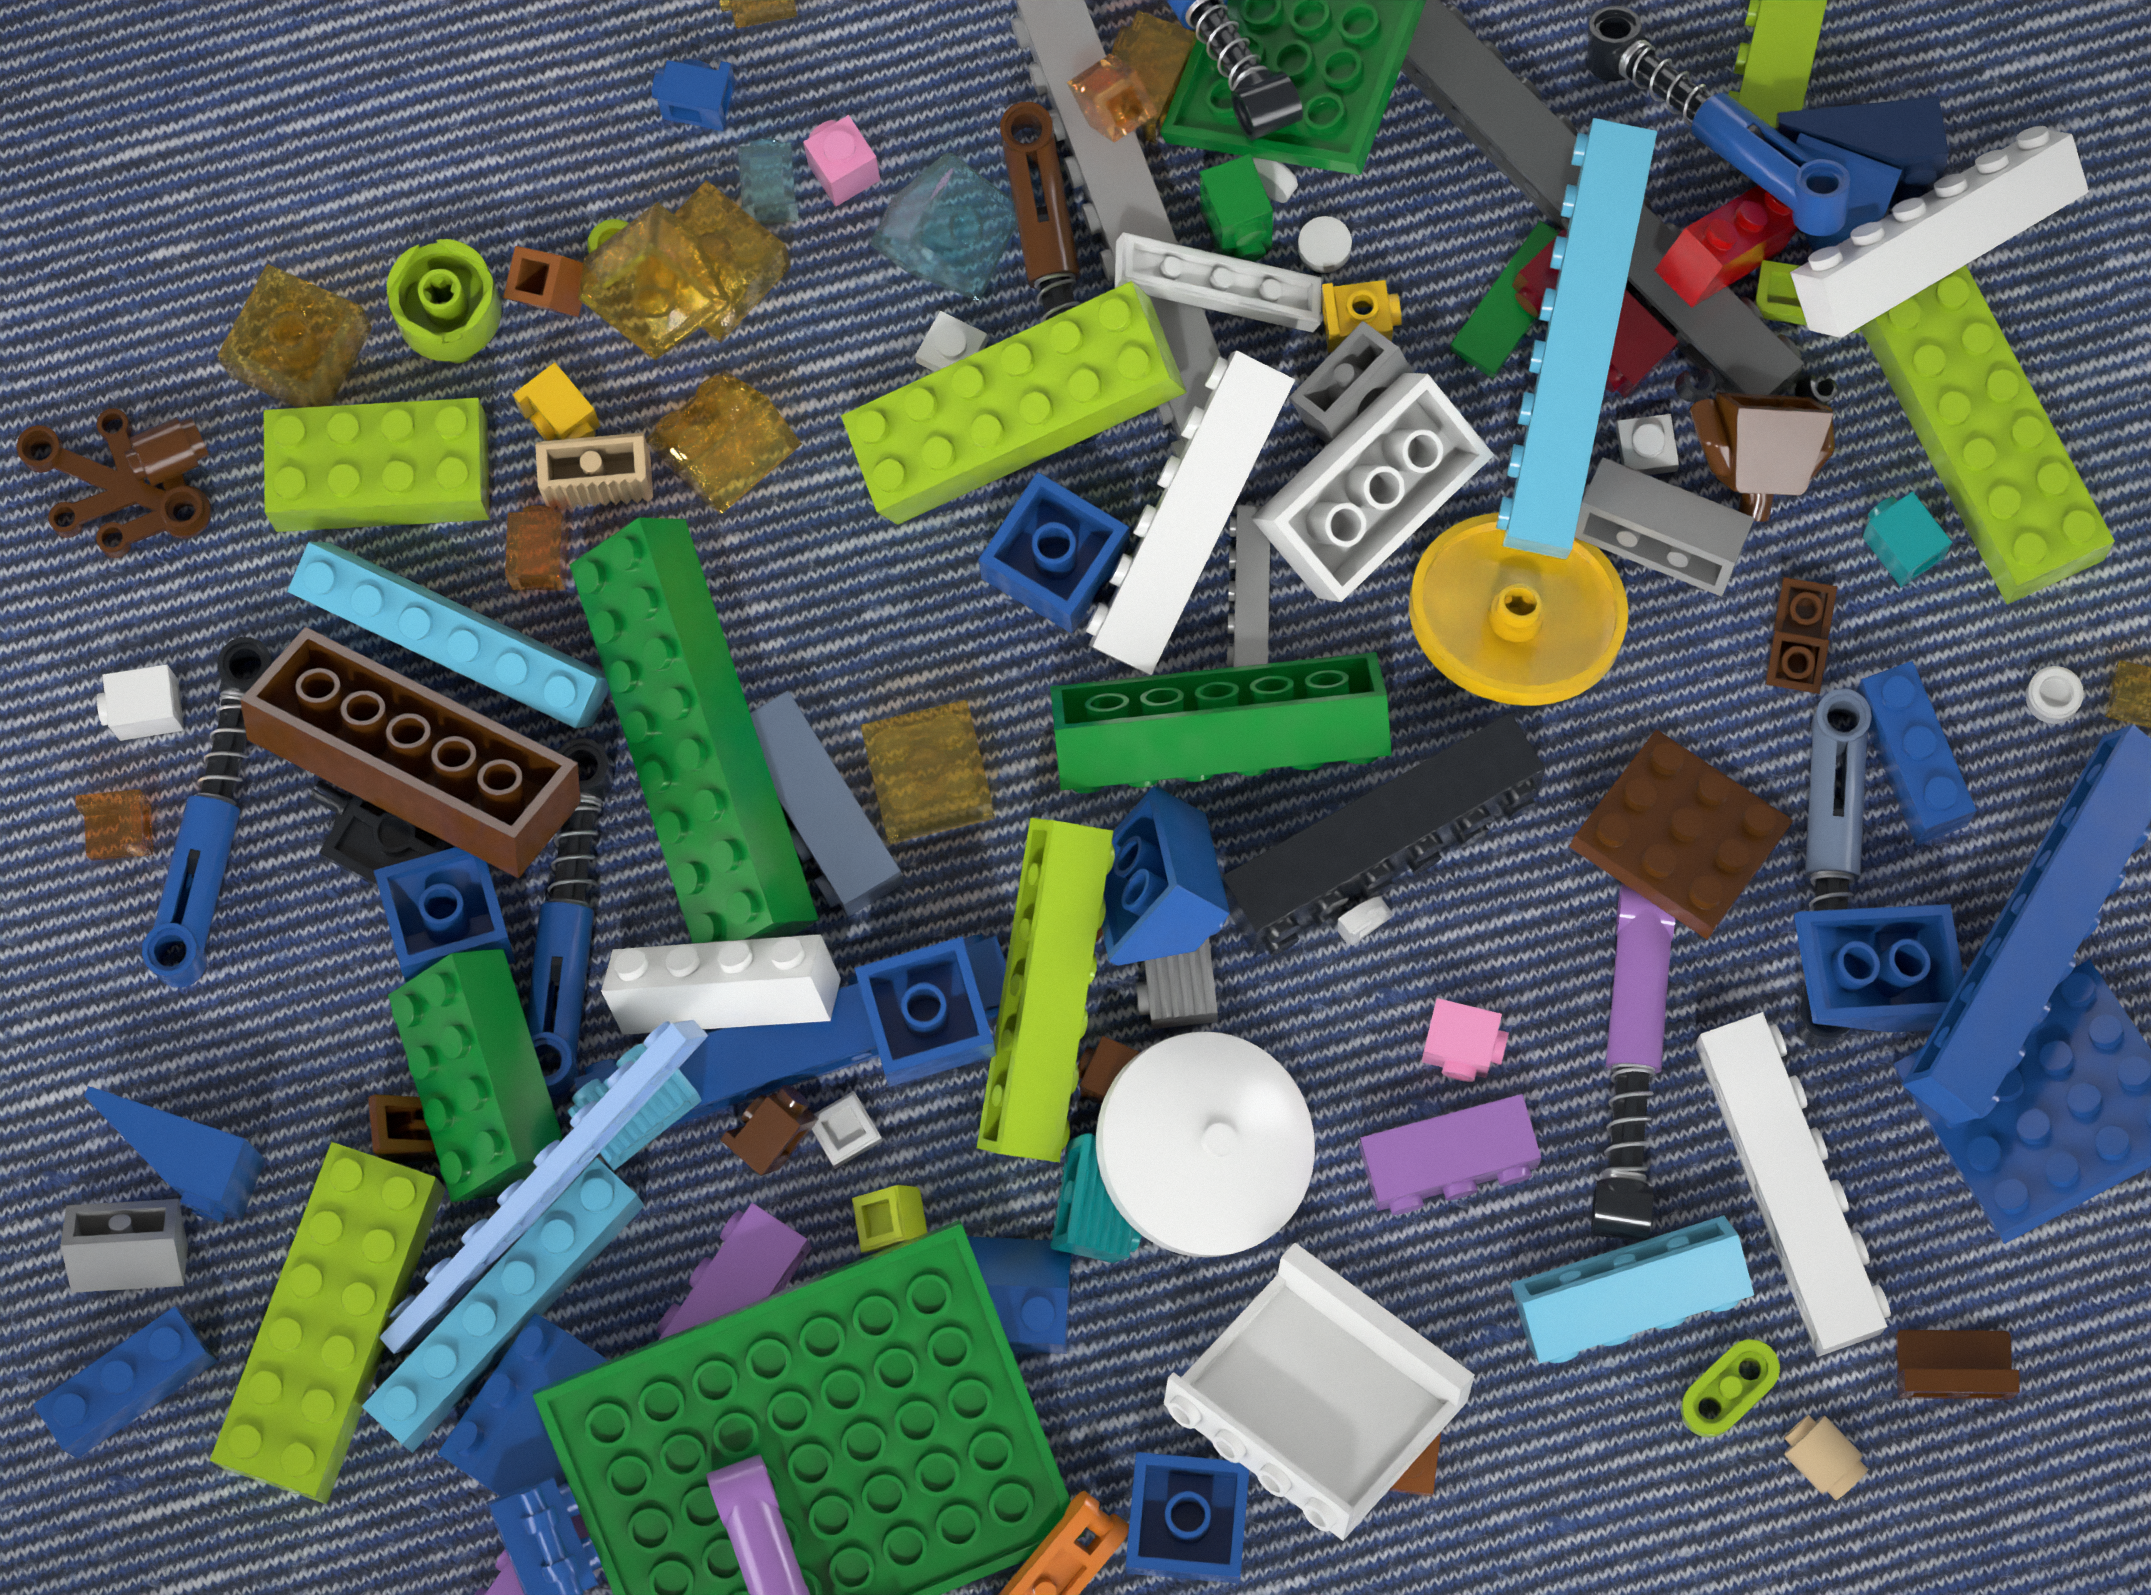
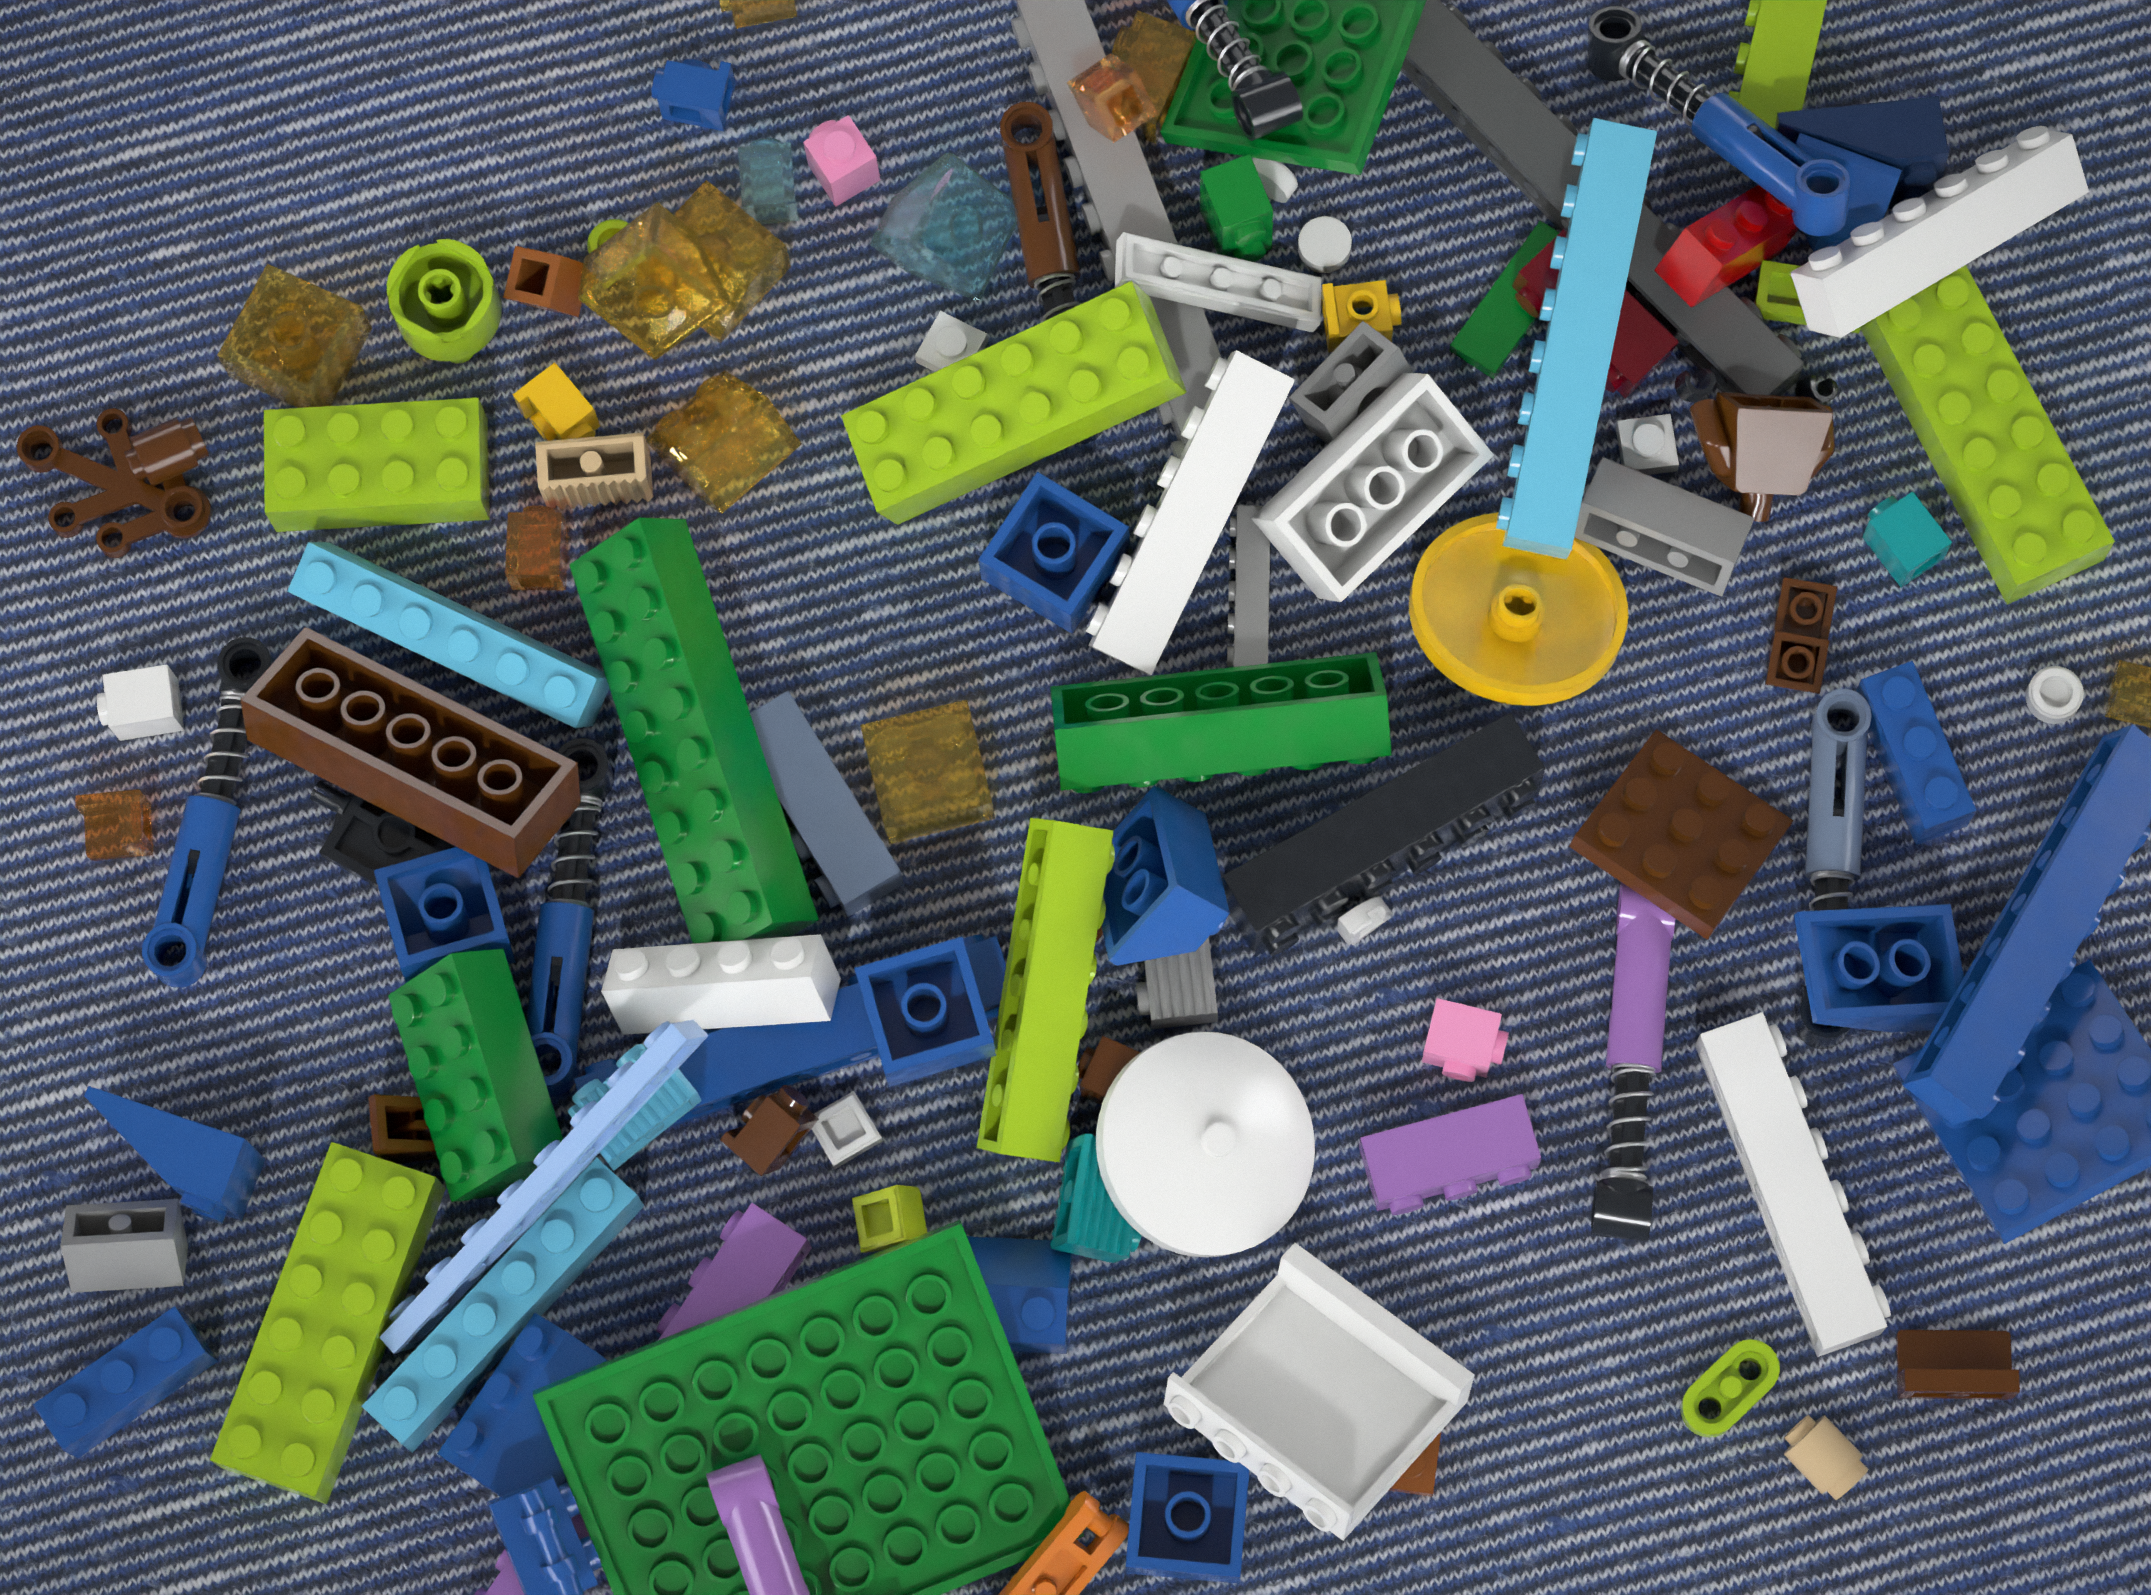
(1632, 1290): medium azure brick -> none

